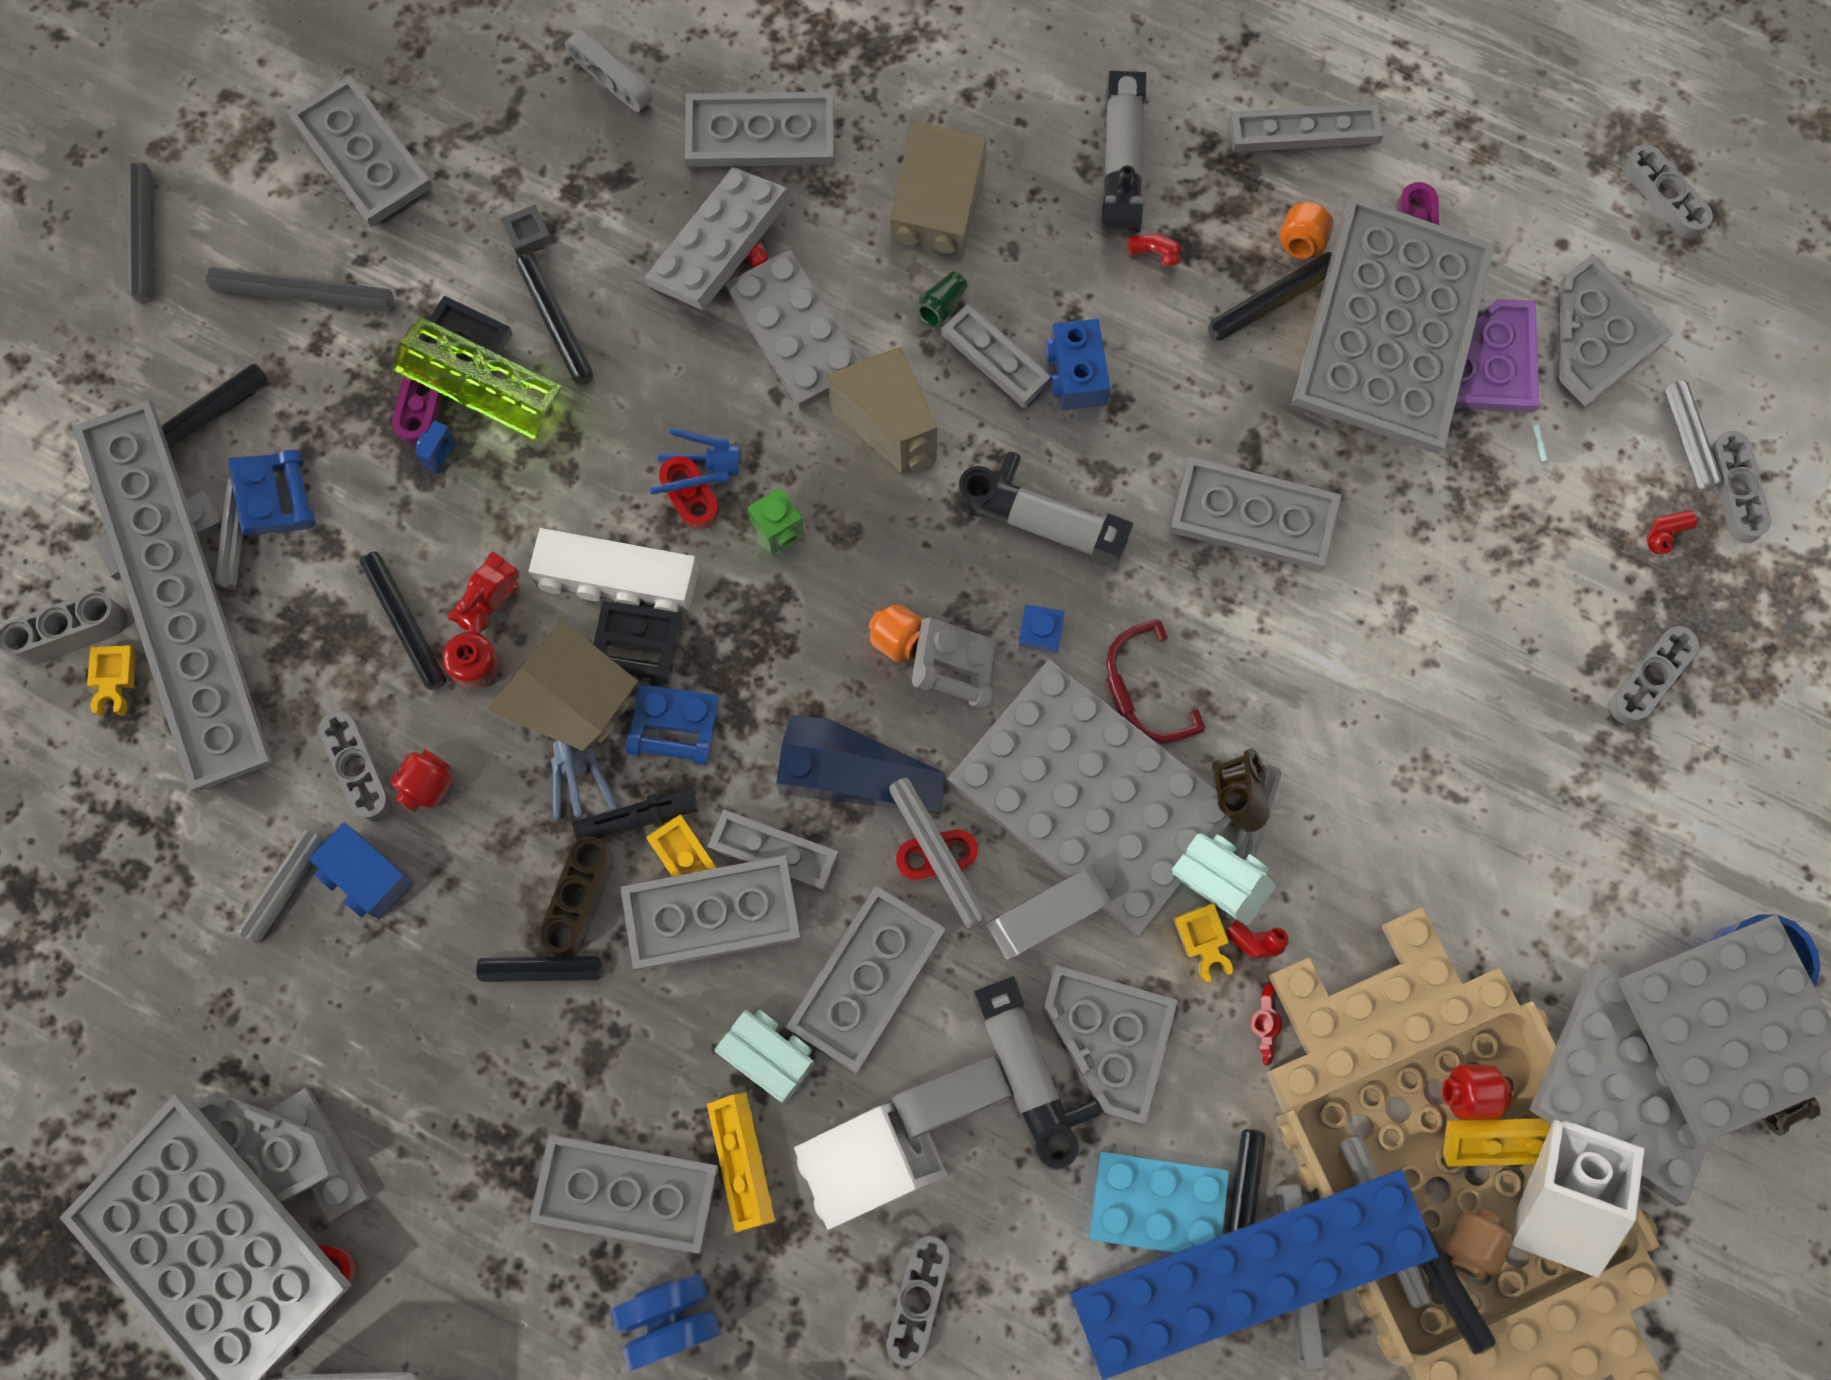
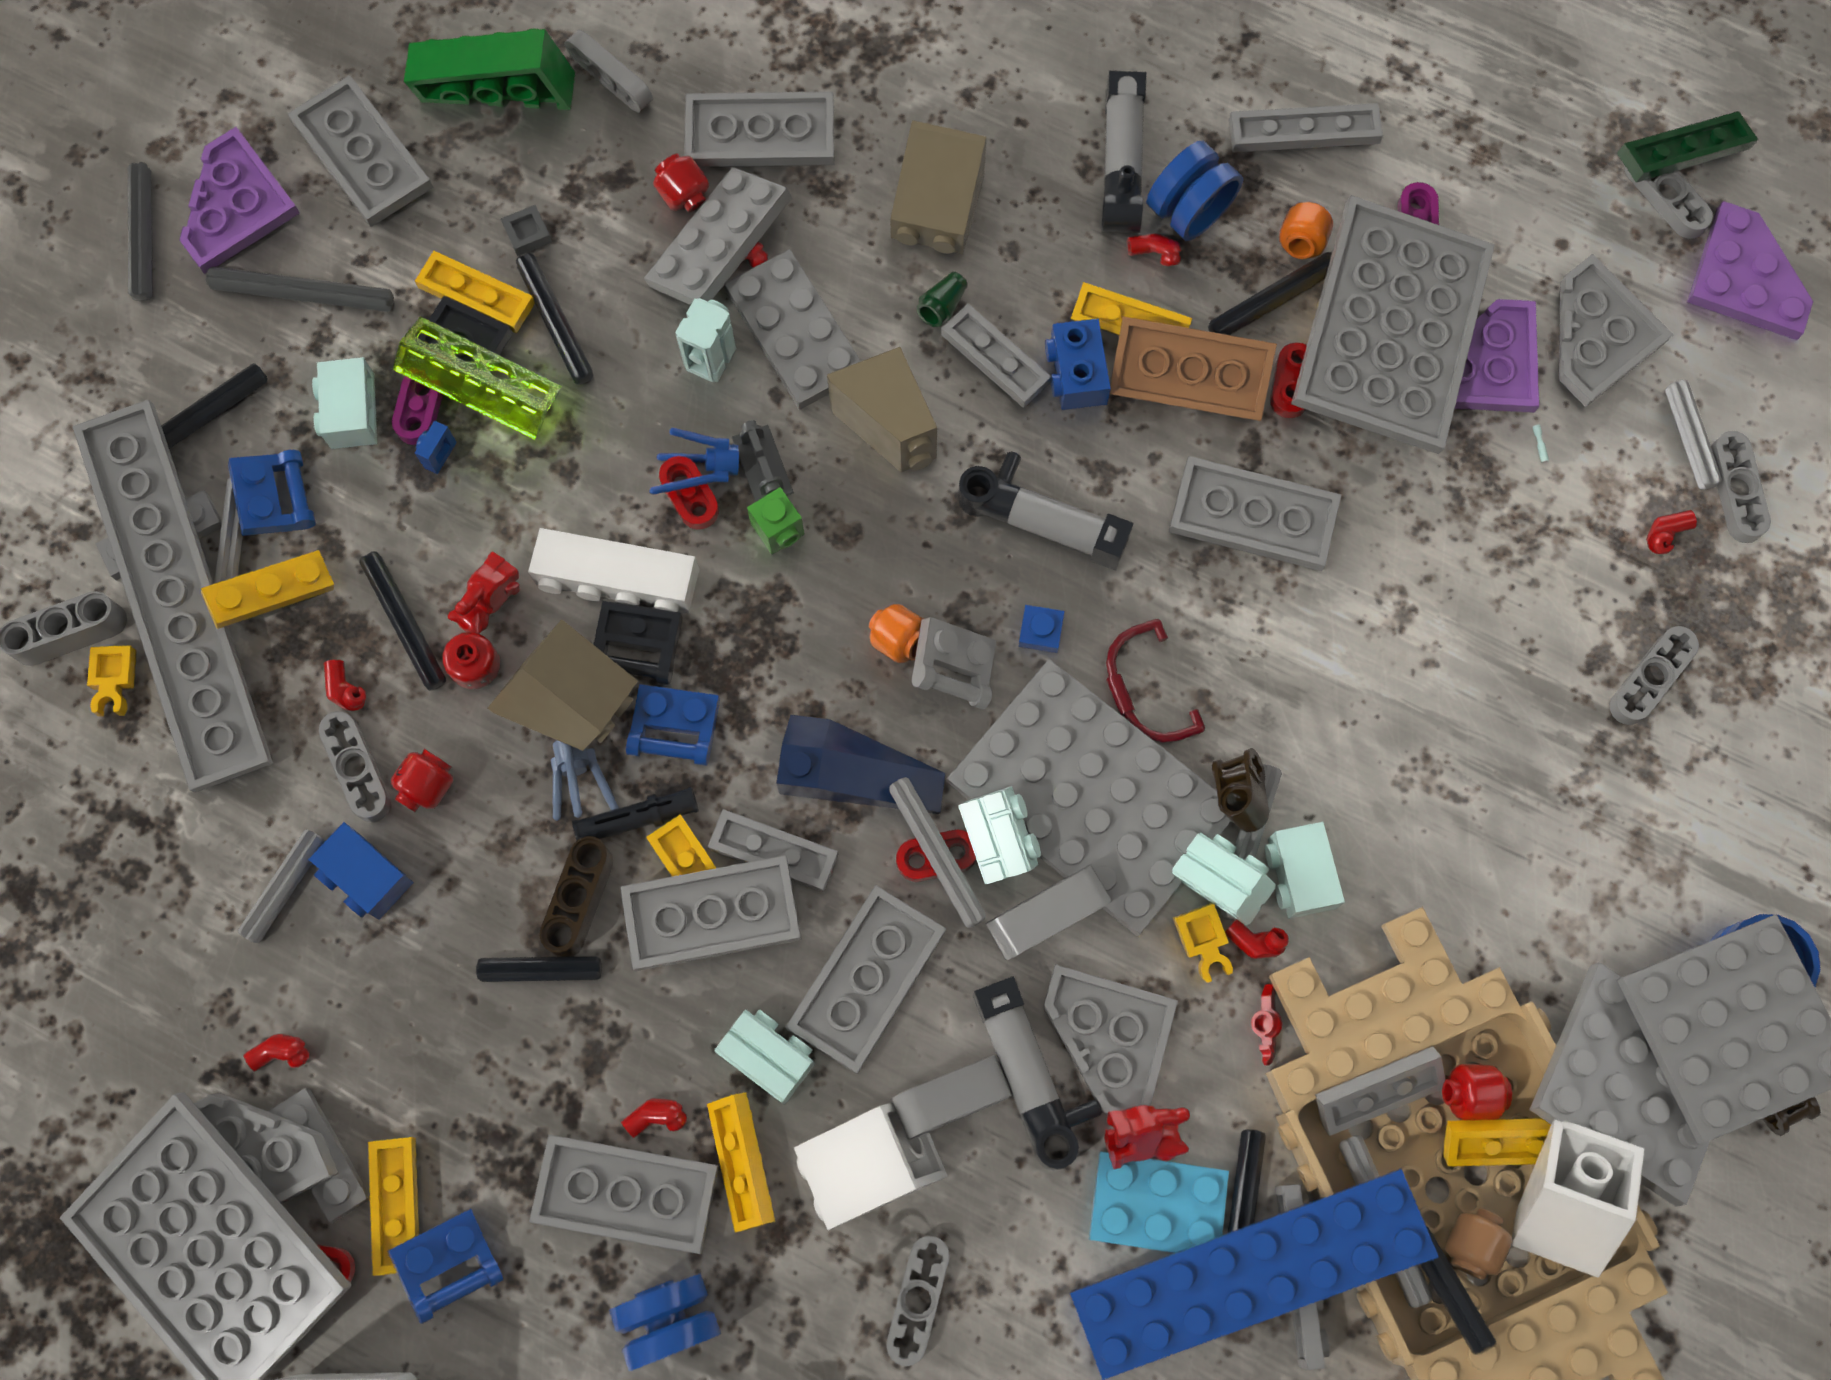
(232, 202): none -> medium lavender plate
(267, 589): none -> yellow plate
(278, 1047): none -> red arm
(339, 690): none -> red arm
(345, 403): none -> light aqua brick
(392, 1198): none -> yellow plate
(438, 1252): none -> blue plate
(472, 288): none -> yellow plate
(491, 69): none -> green wedge
(657, 1112): none -> red arm
(681, 183): none -> red head
(706, 339): none -> light aqua brick
(761, 460): none -> dark grey hinge
(1000, 834): none -> light aqua brick
(1111, 307): none -> yellow plate
(1145, 1133): none -> red animal
(1192, 368): none -> medium nougat plate
(1194, 190): none -> blue wheel
(1285, 379): none -> red plate
(1304, 870): none -> light aqua brick
(1381, 1090): none -> light grey plate
(1687, 146): none -> dark green plate
(1749, 275): none -> medium lavender plate

